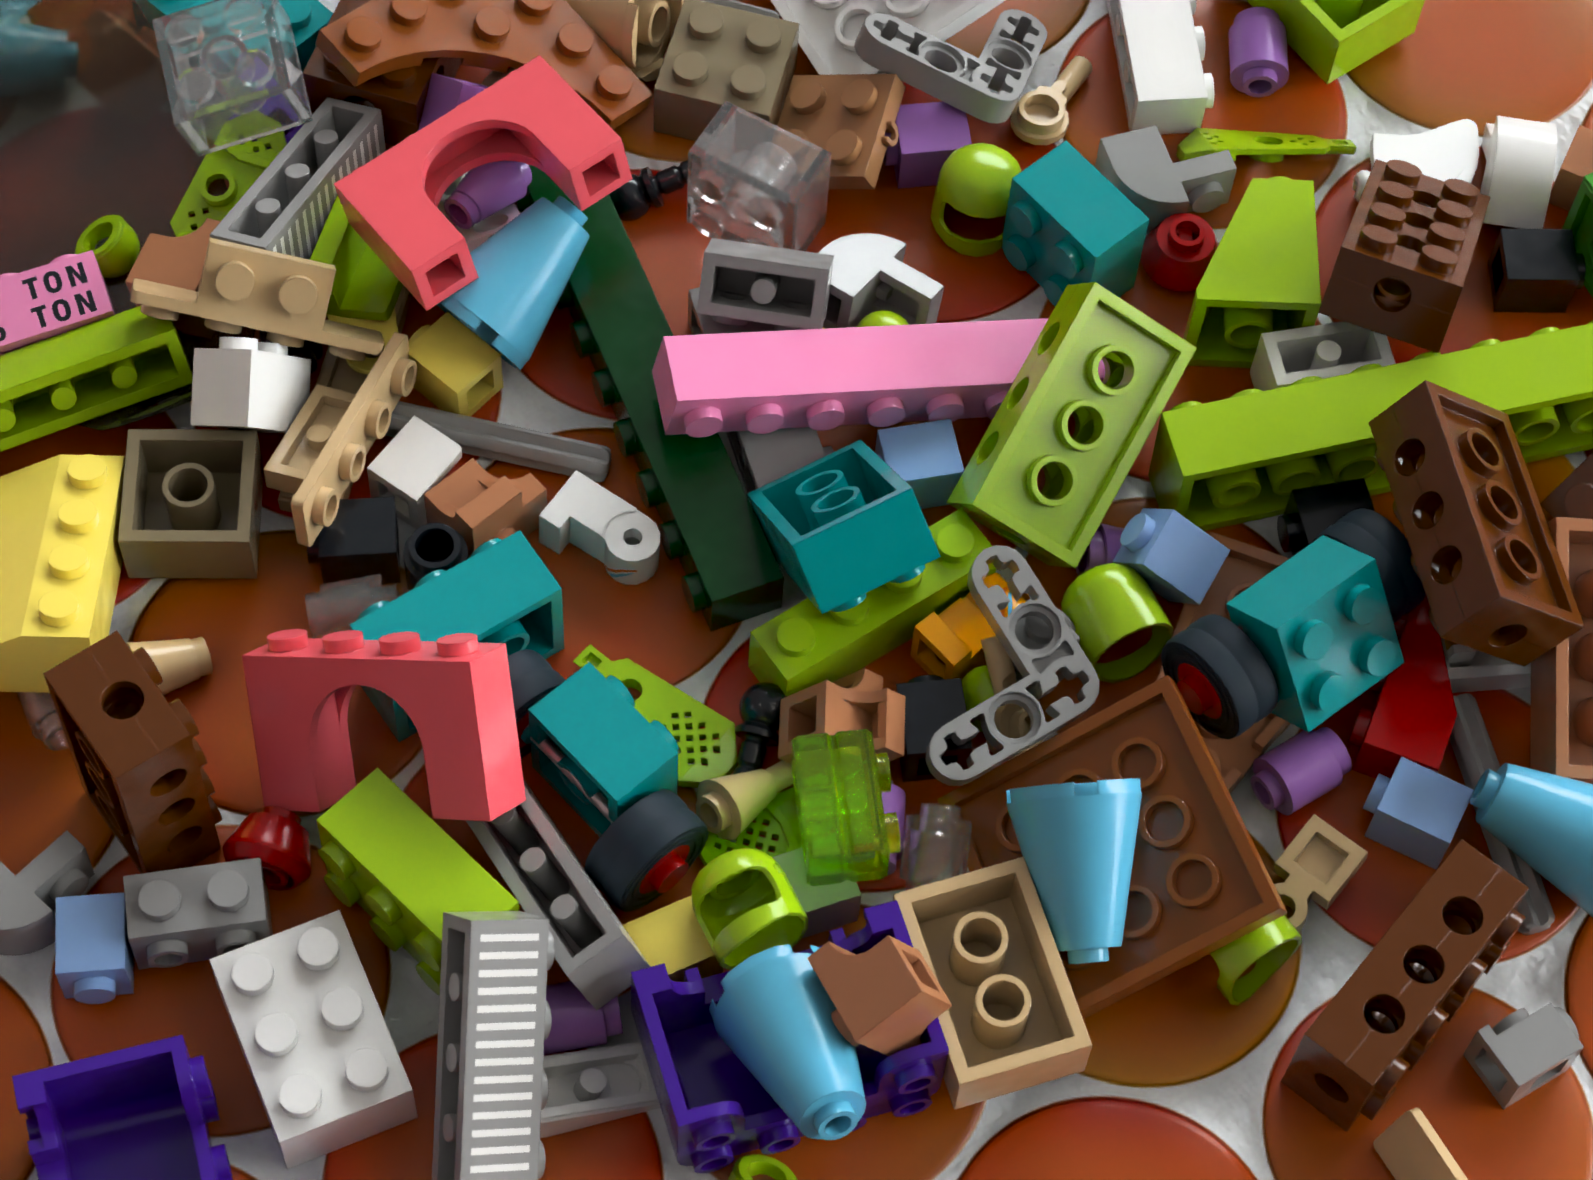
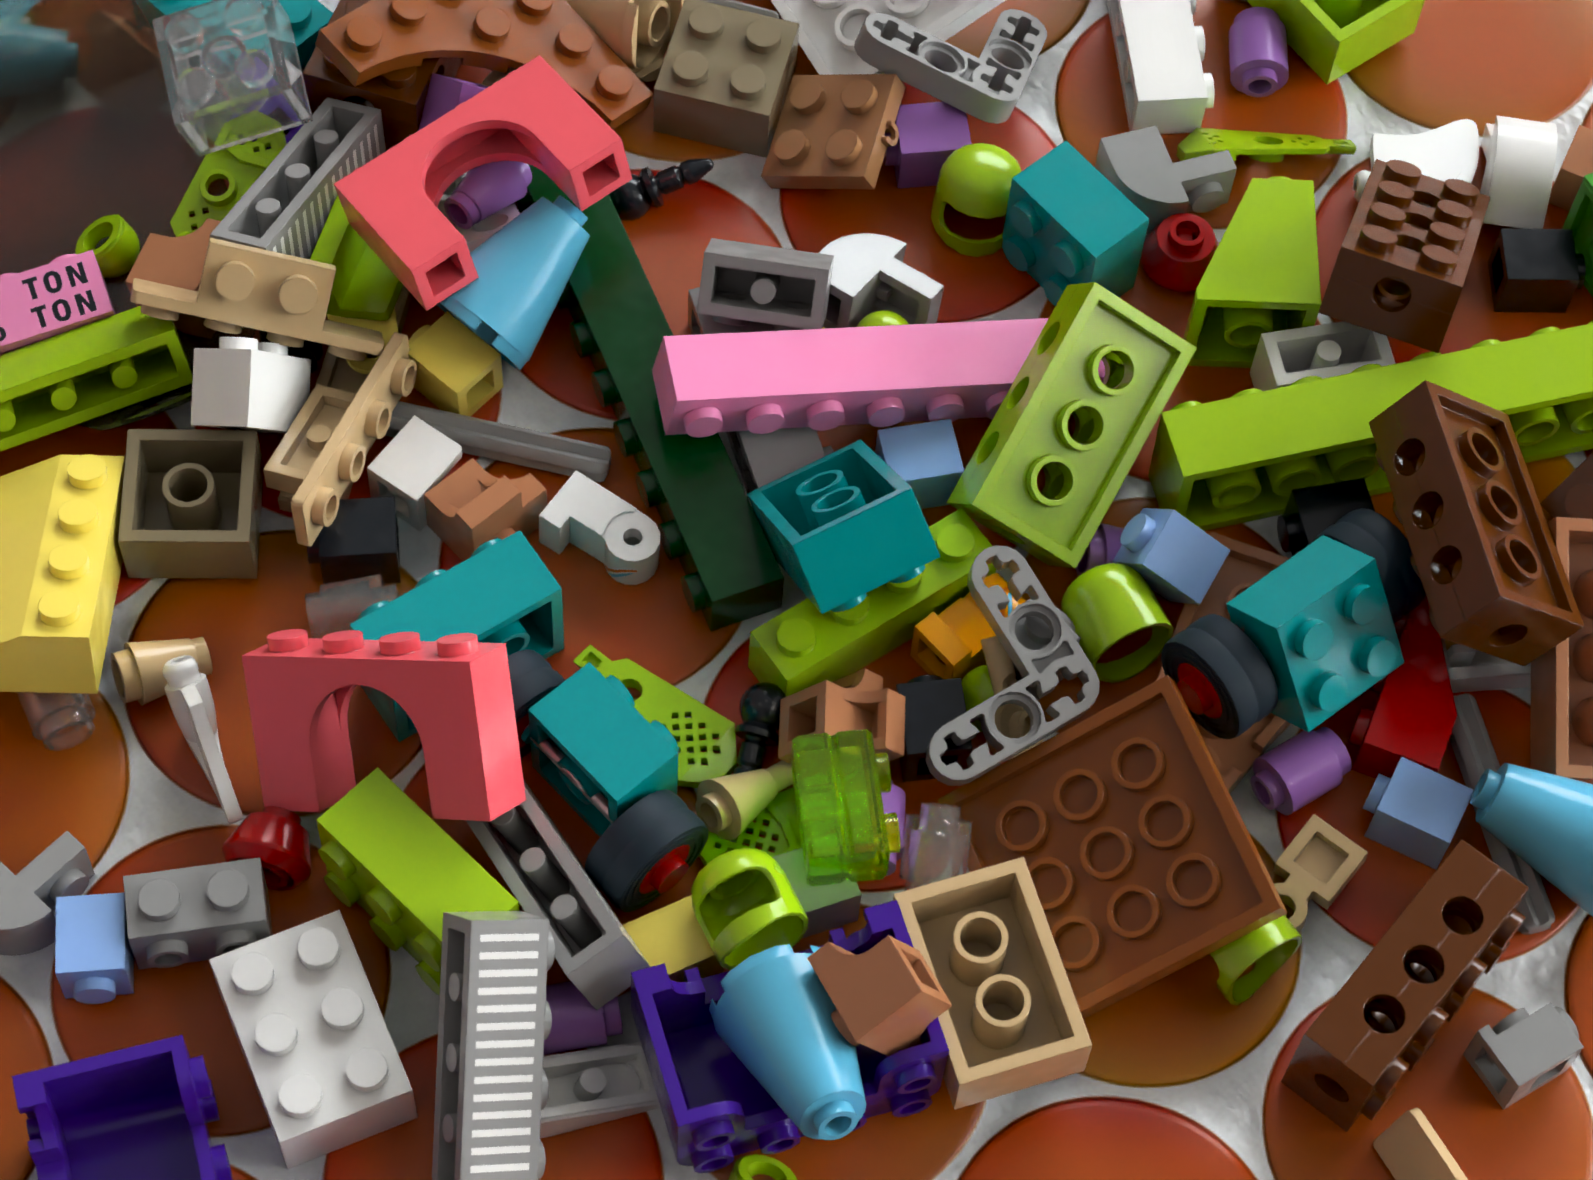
(136, 755): reddish brown brick -> none
(196, 717): none -> white arm
(431, 549): black brick -> none
(756, 182): clear brick -> none
(1042, 113): tan plate -> none
(1080, 858): medium azure cone -> none

